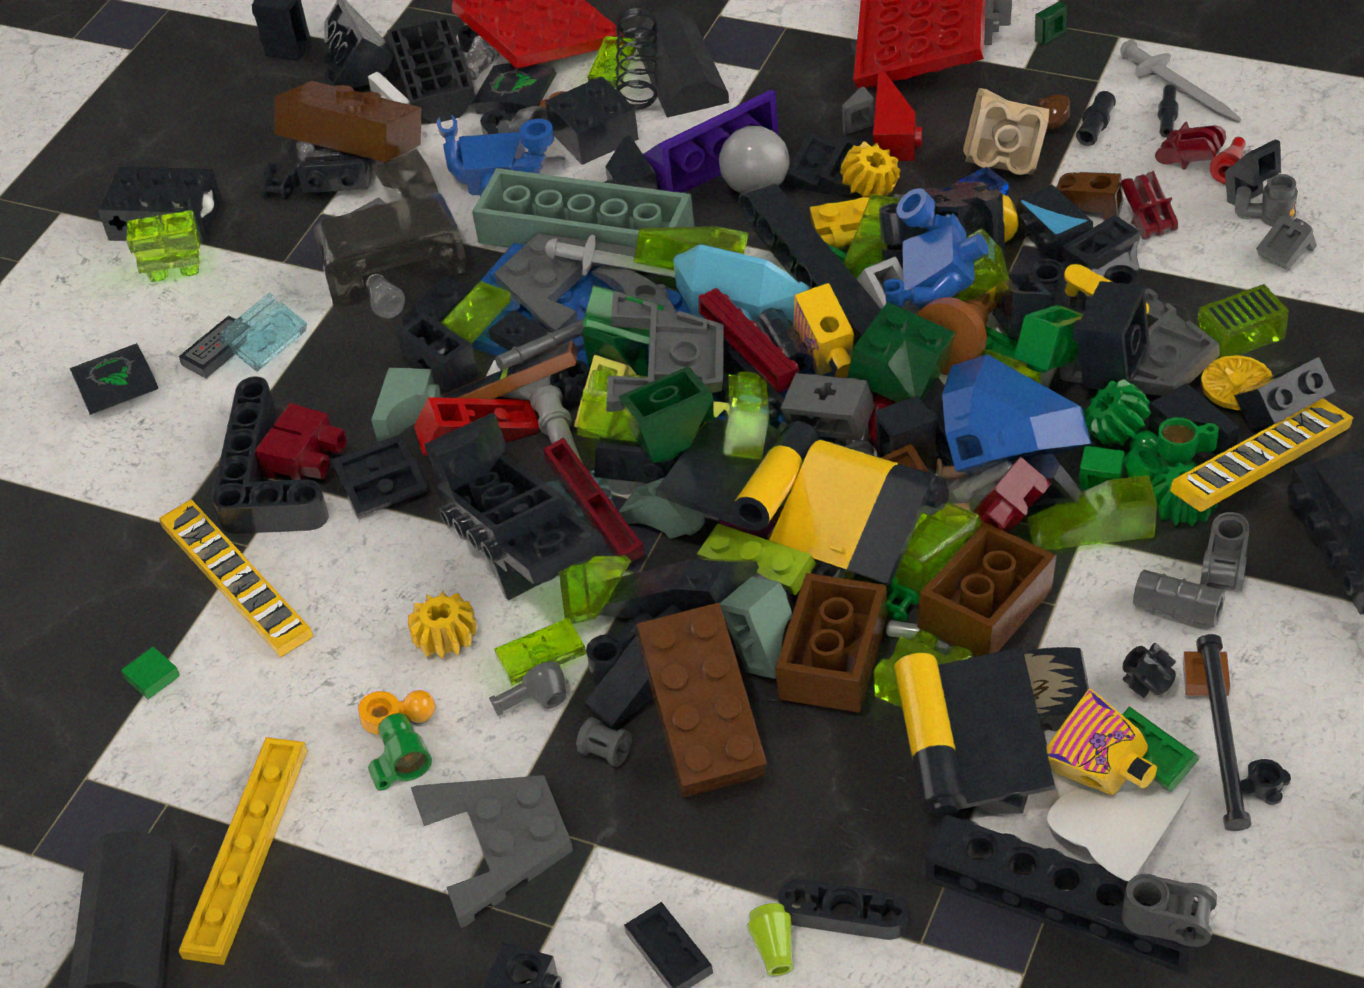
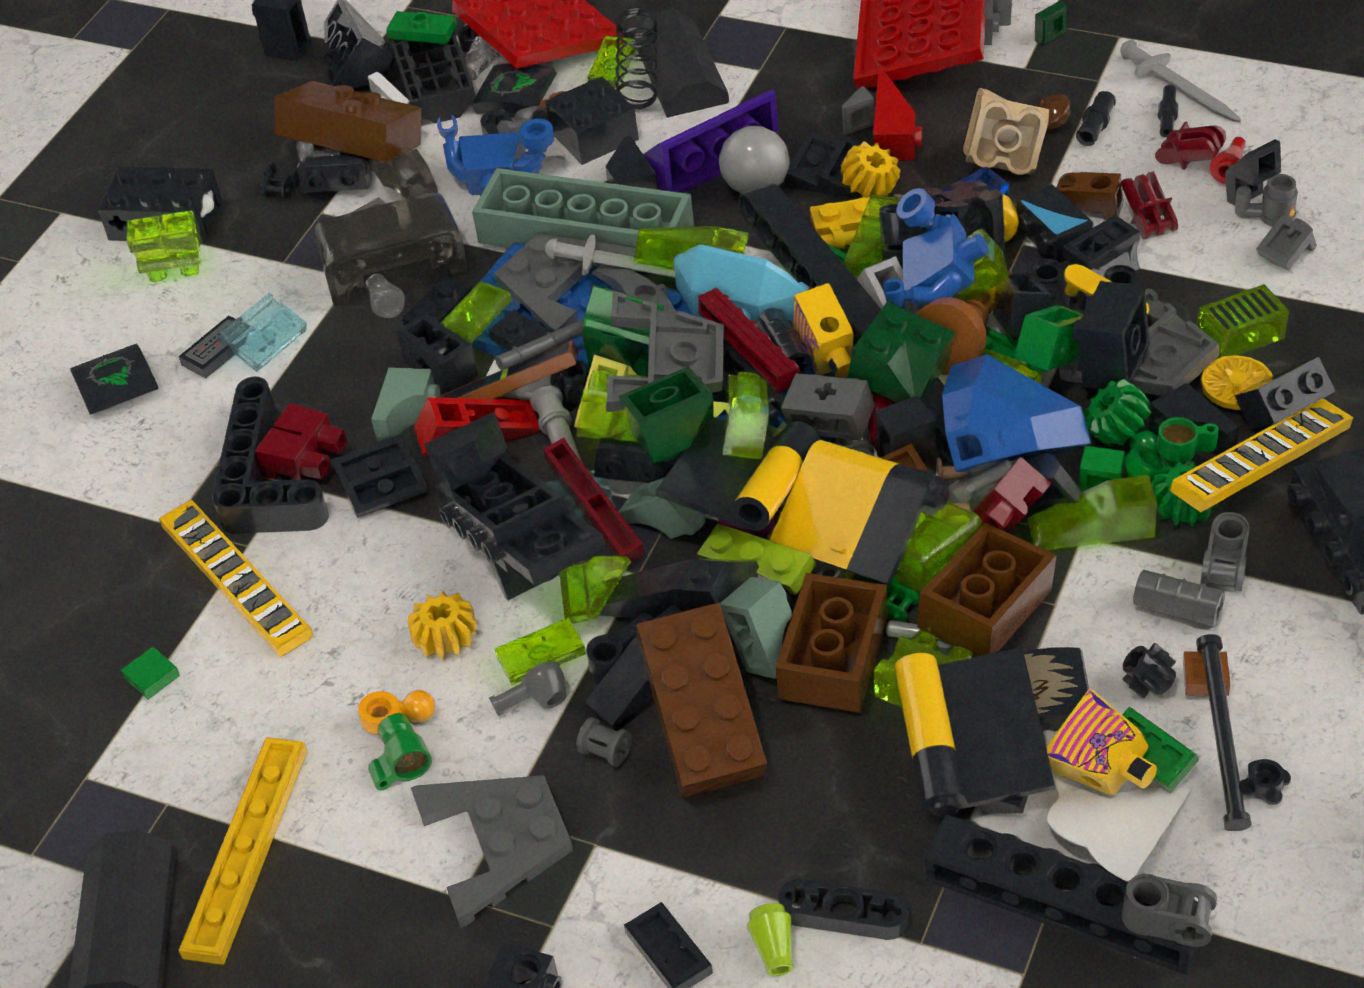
(421, 27): none -> green plate

